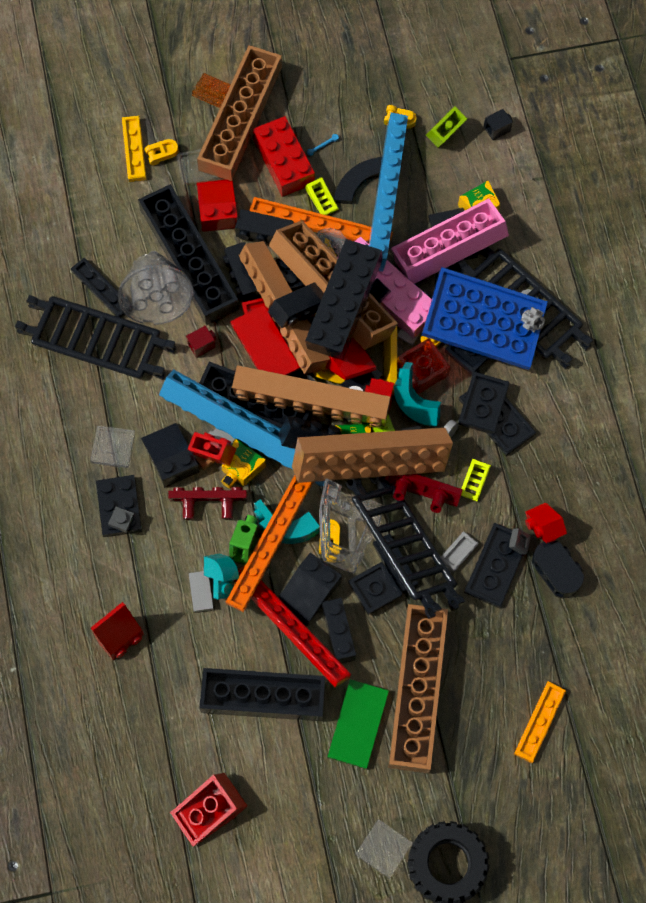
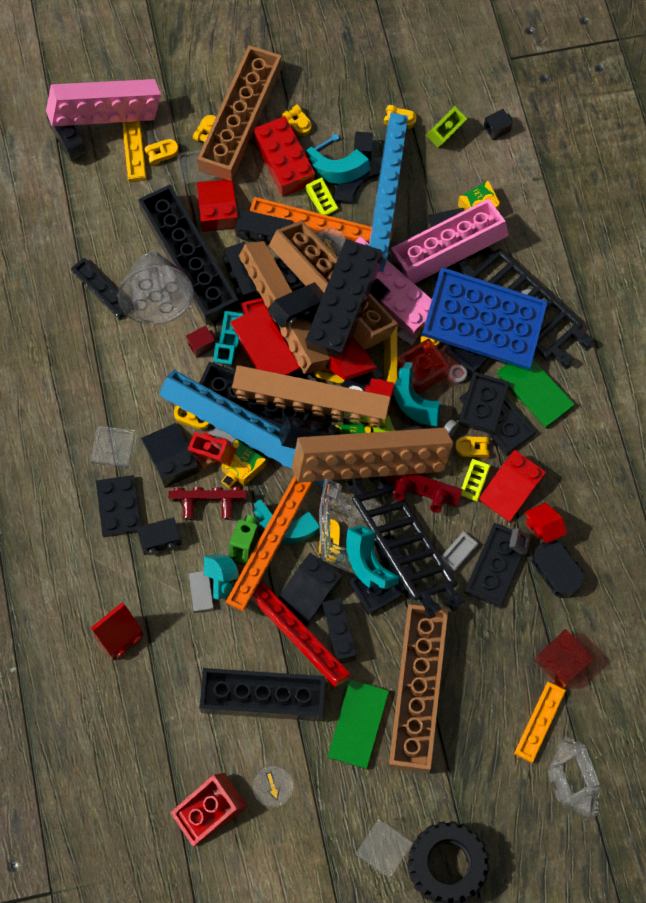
(47, 307): black bar -> none
(69, 141): none -> black brick
(103, 102): none -> bright pink brick
(121, 519): dark grey plate -> none
(159, 536): none -> black brick
(189, 420): none -> yellow plate
(204, 127): none -> yellow plate
(211, 90): clear orange plate -> none
(228, 346): none -> teal arch
(272, 786): none -> clear tile
(300, 126): none -> yellow plate
(340, 170): none -> teal arch
(363, 559): none -> teal arch
(364, 143): none -> black brick
(457, 374): none -> light grey tile
(466, 447): none -> yellow plate
(512, 486): none -> red slope
(533, 319): light grey gear -> none
(536, 392): none -> green tile
(563, 659): none -> clear red brick
(578, 801): none -> clear windscreen

